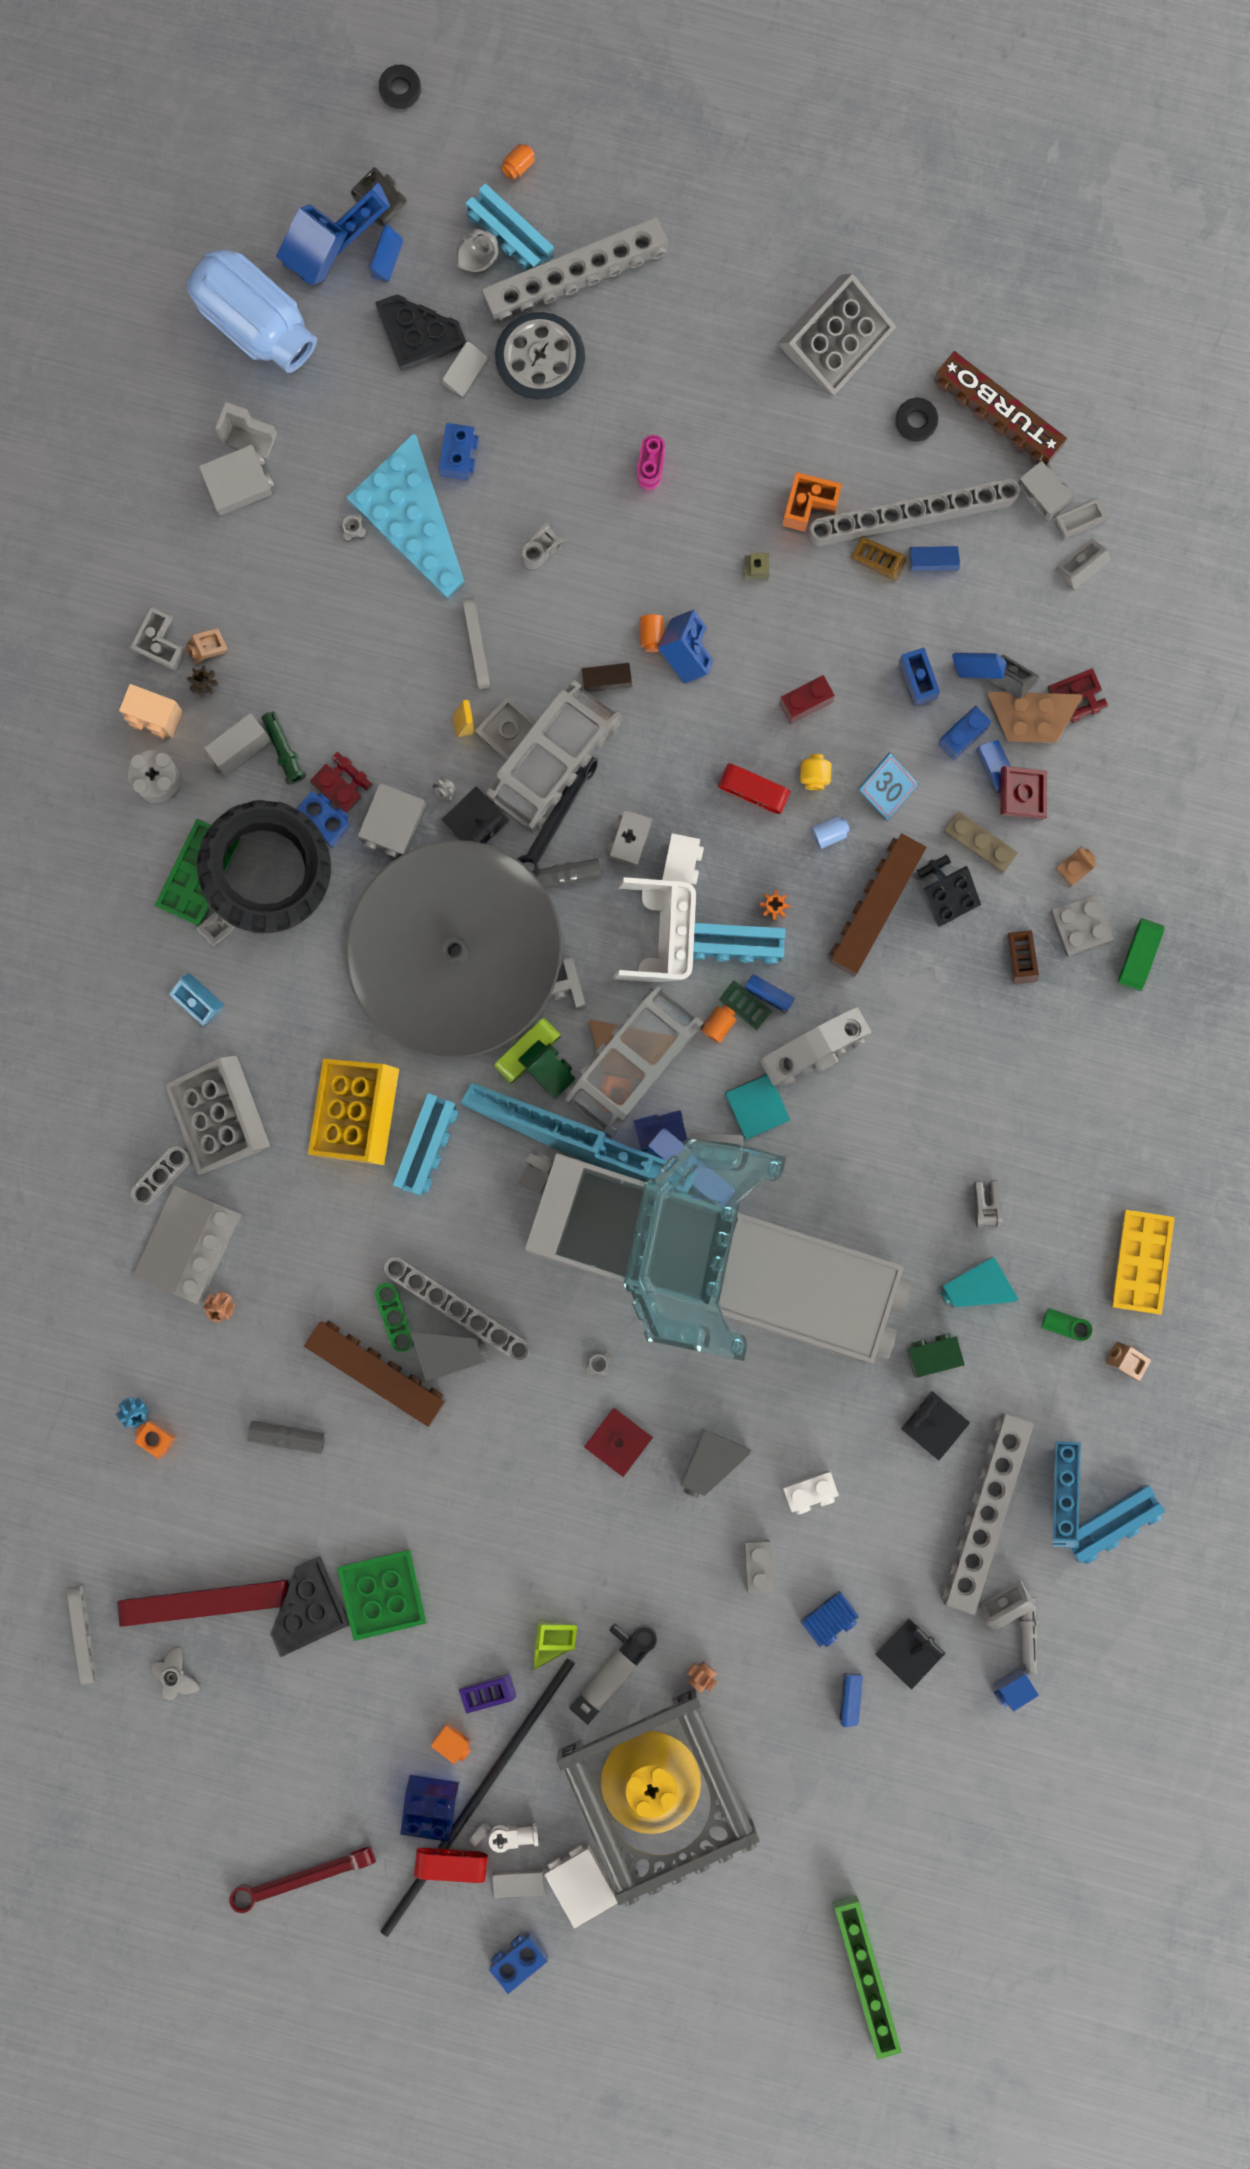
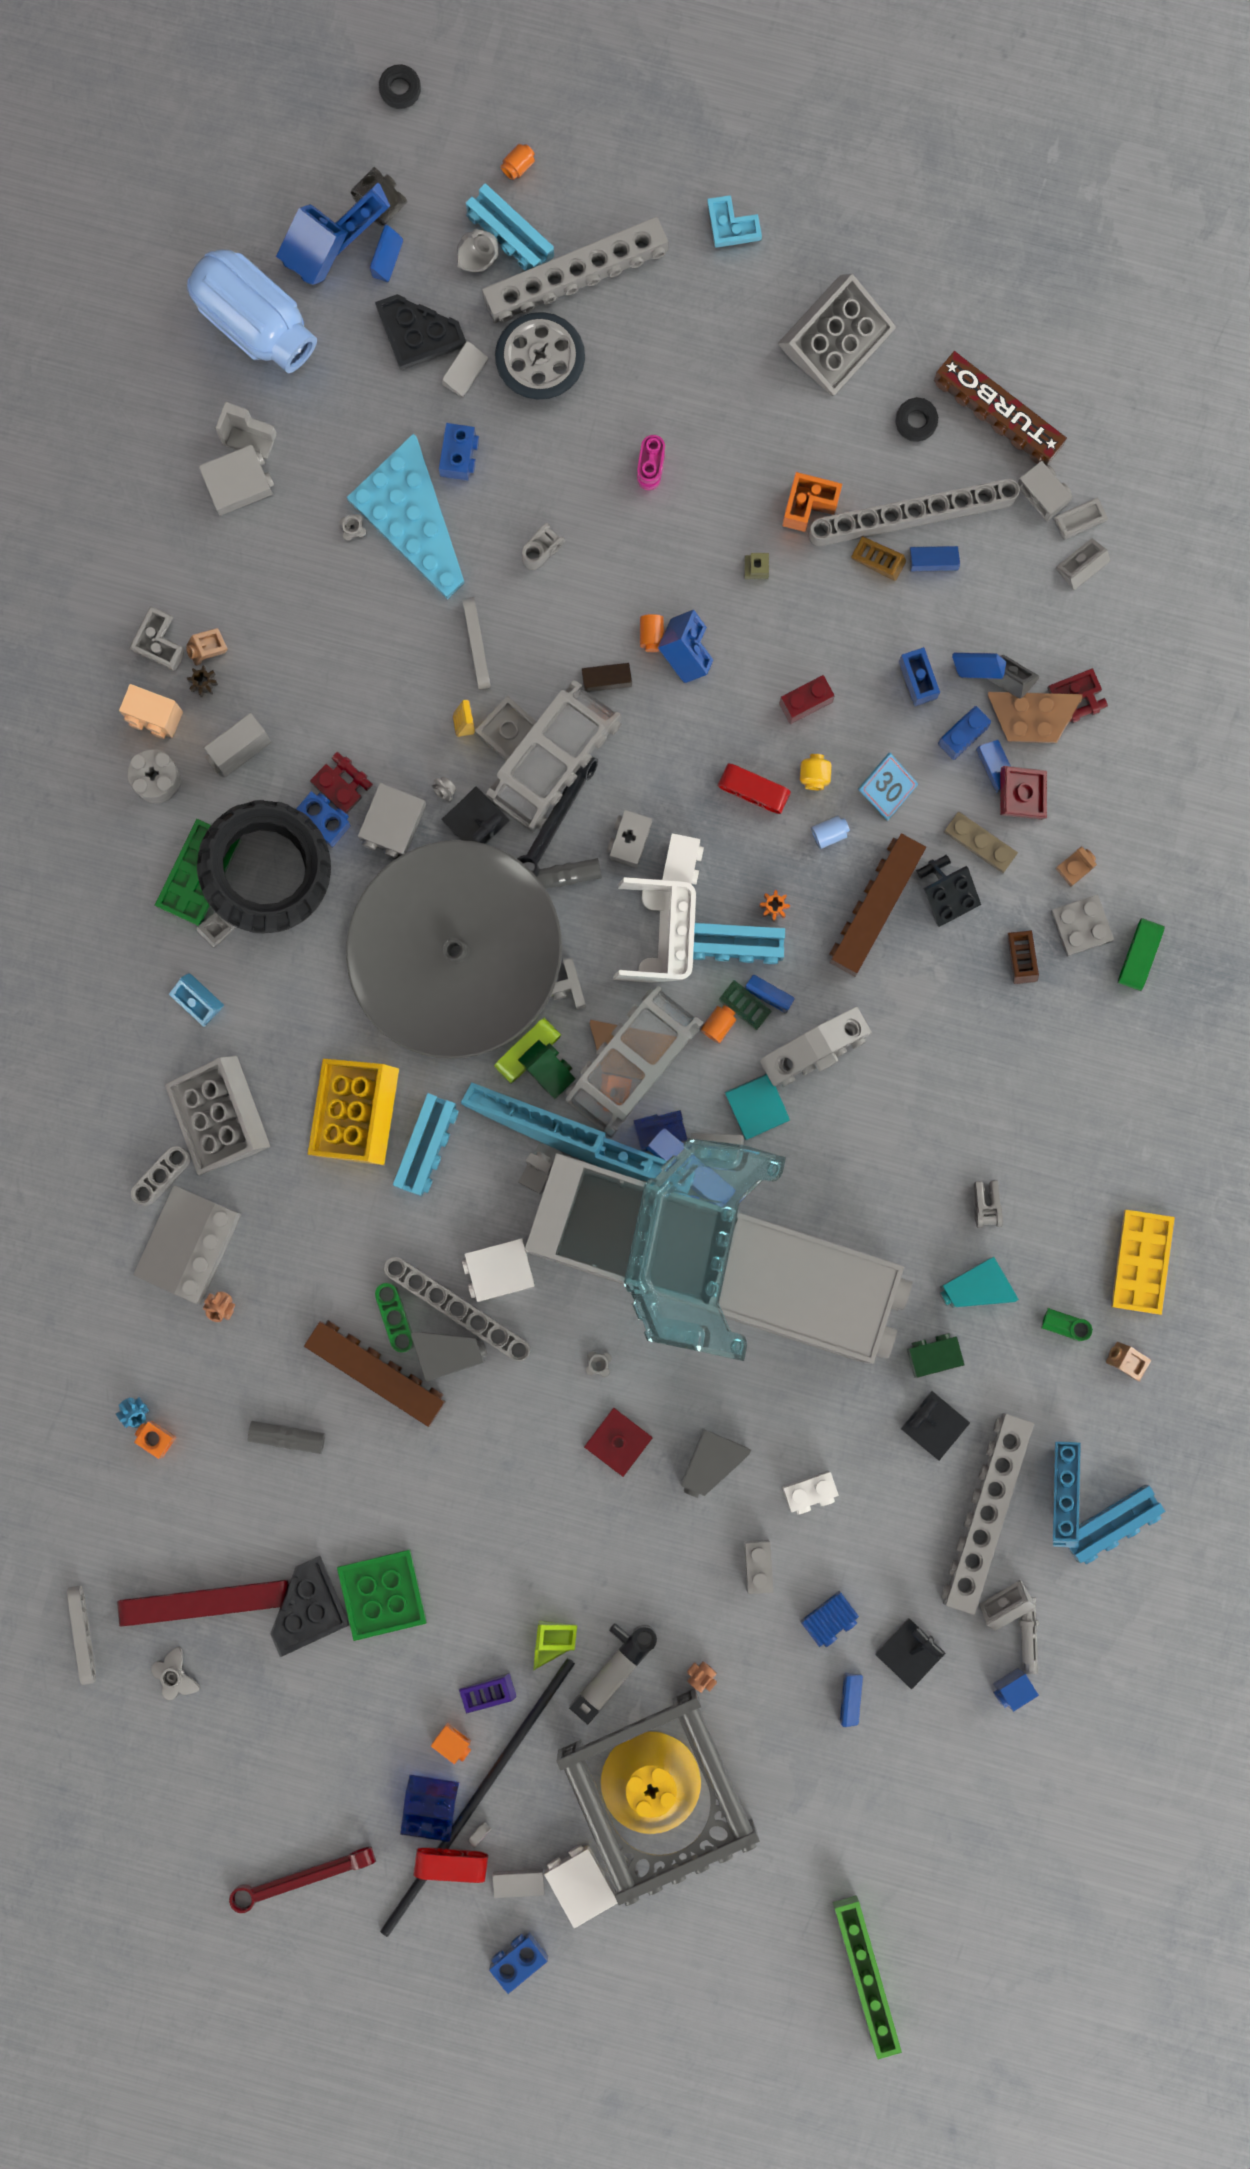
(286, 757): dark green pin -> none
(498, 1270): none -> white brick
(512, 1837): white connector -> none
(728, 229): none -> medium azure plate

